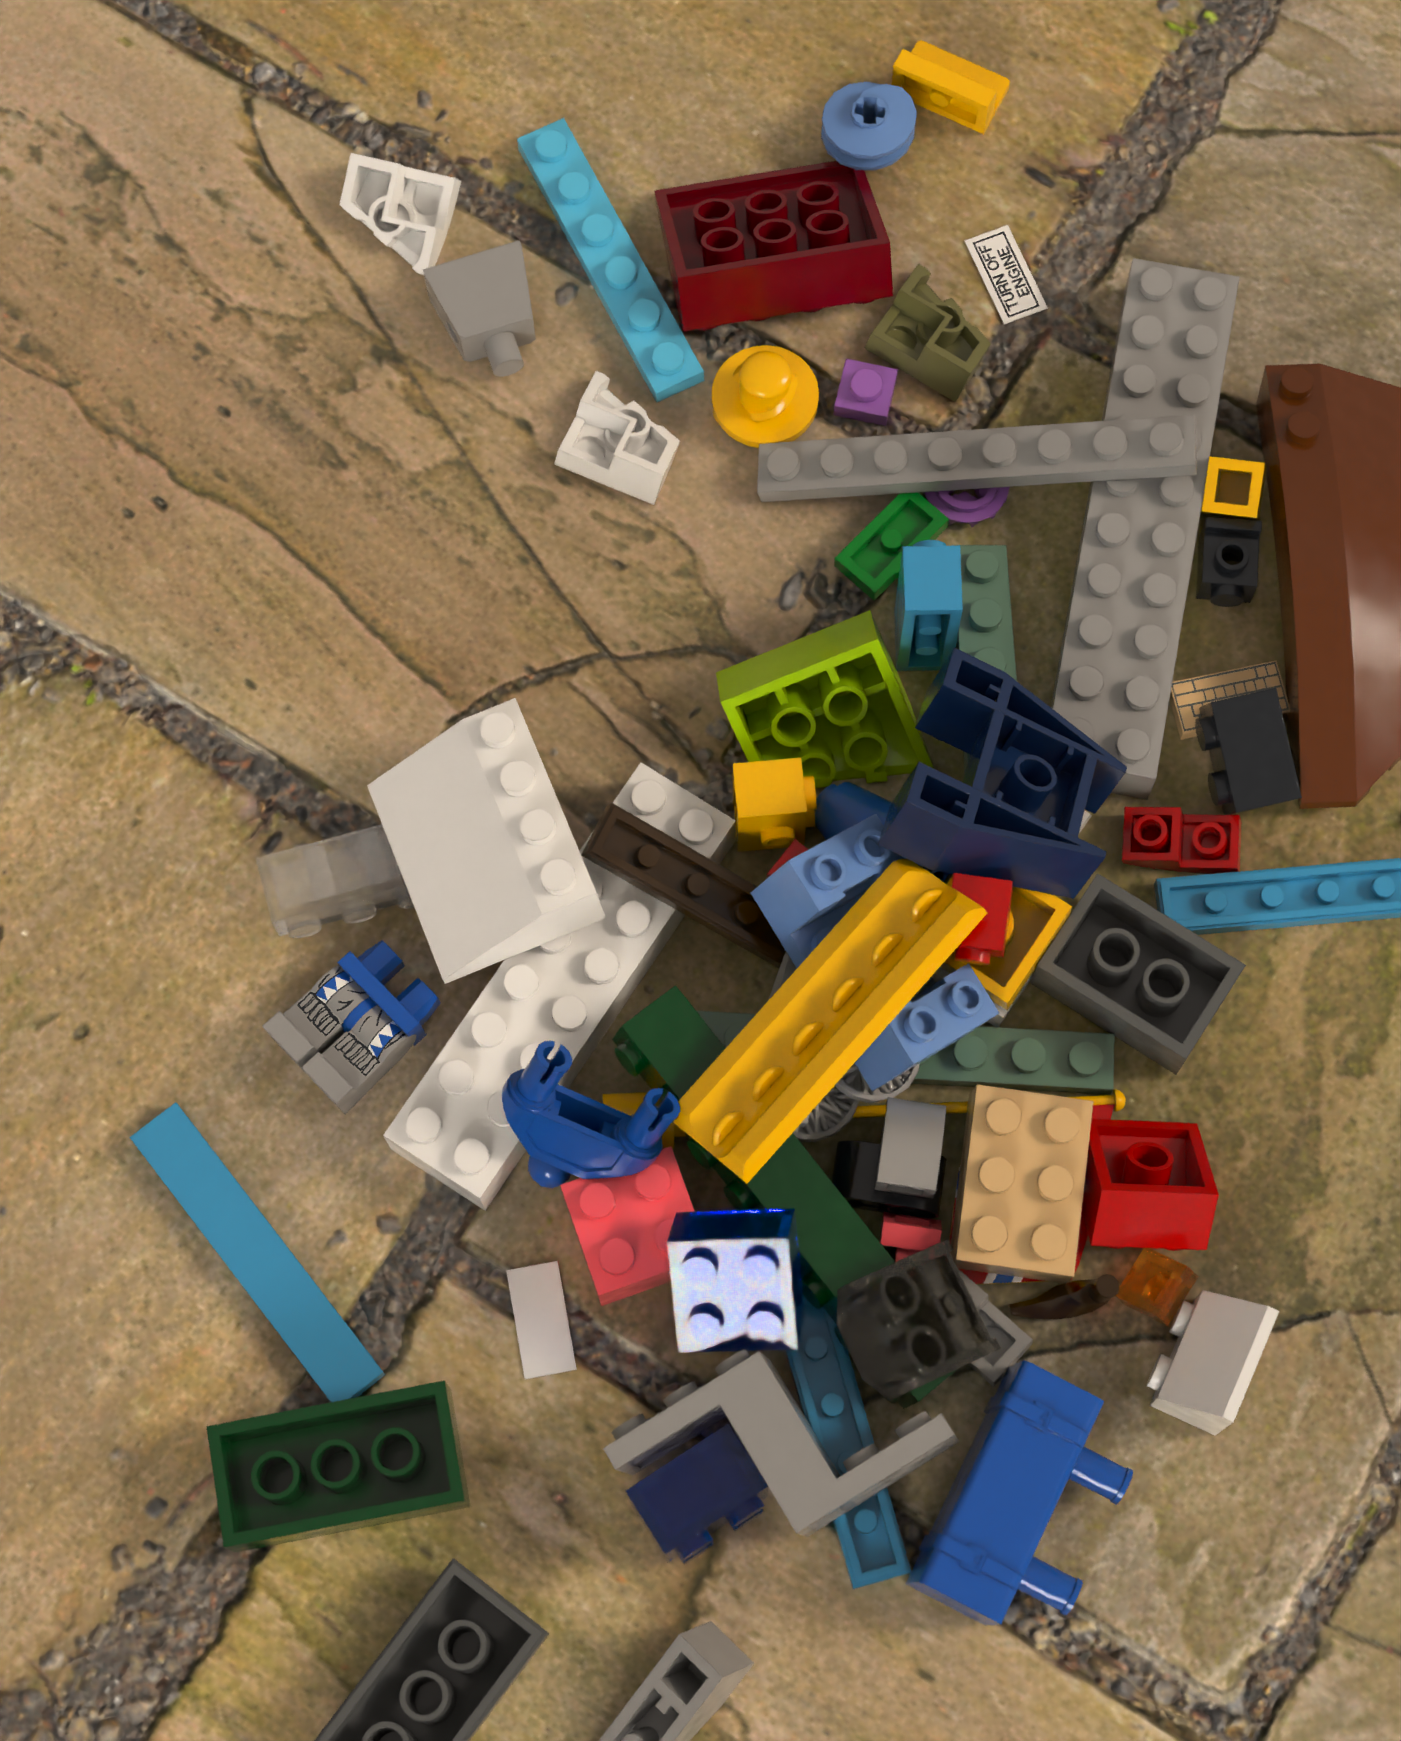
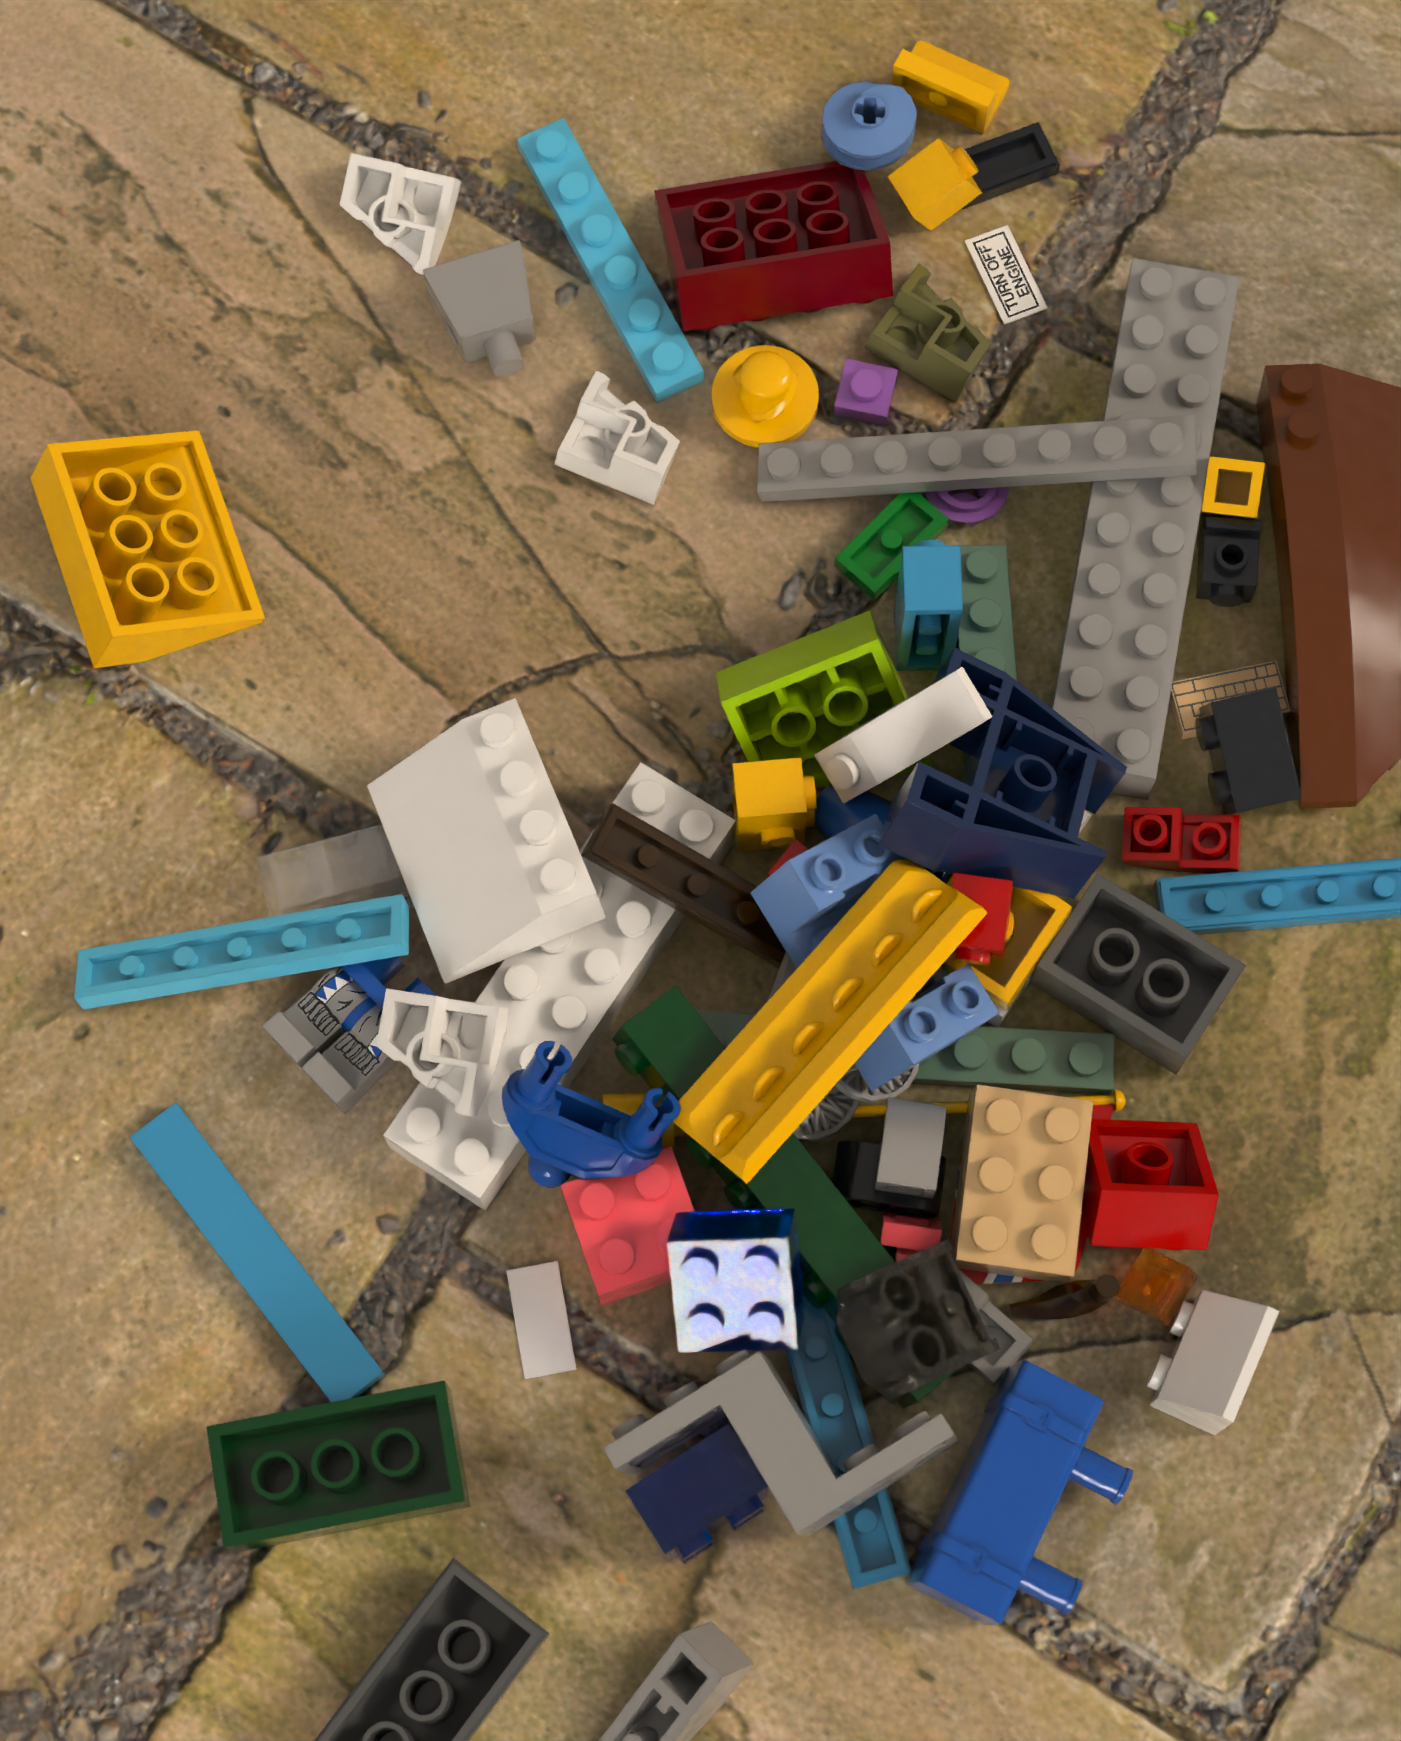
(144, 545): none -> yellow slope
(243, 952): none -> medium azure plate
(444, 1043): none -> white slope
(903, 735): none -> white slope
(936, 183): none -> yellow brick
(1012, 162): none -> black tile

